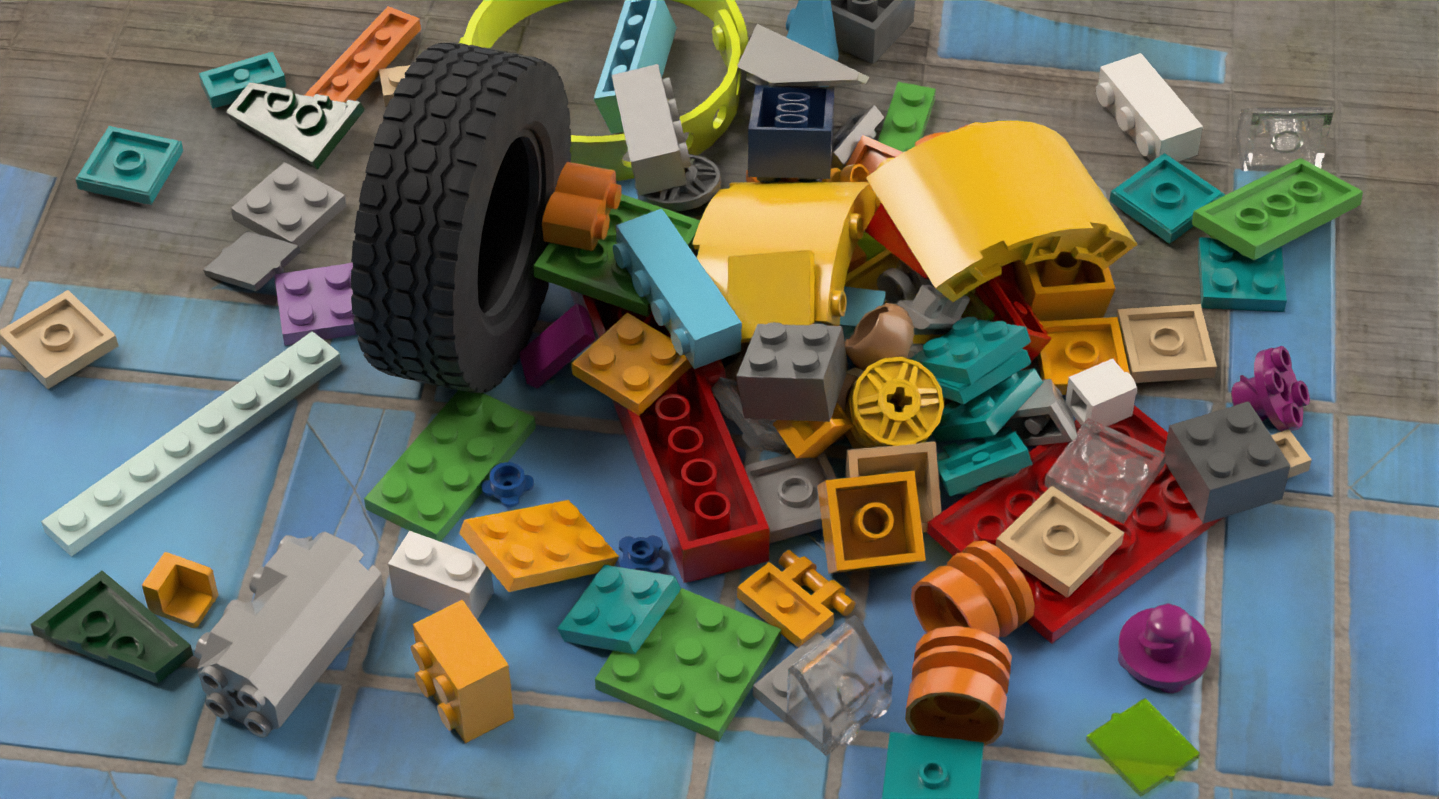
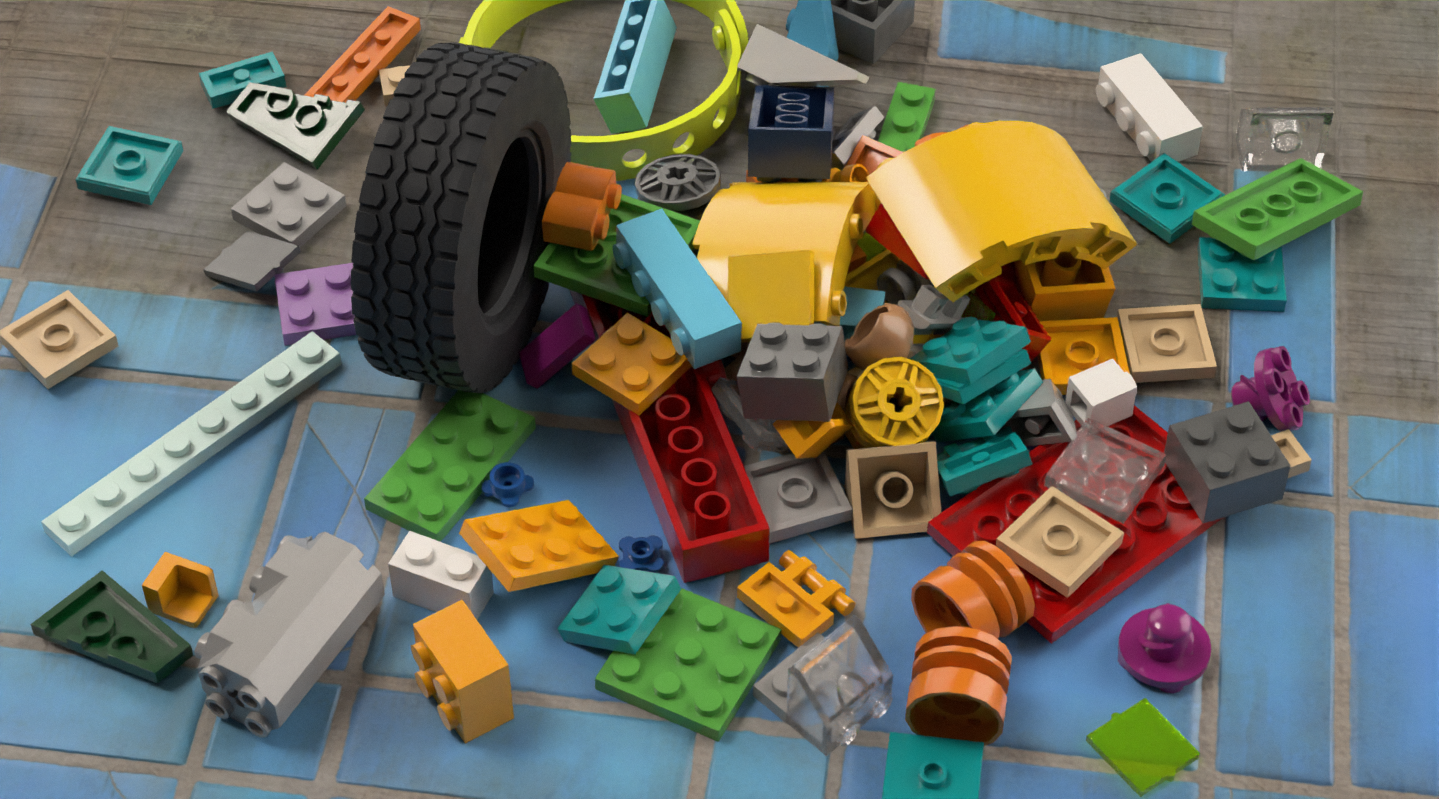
(651, 129): brick -> none
(871, 522): light orange brick -> none

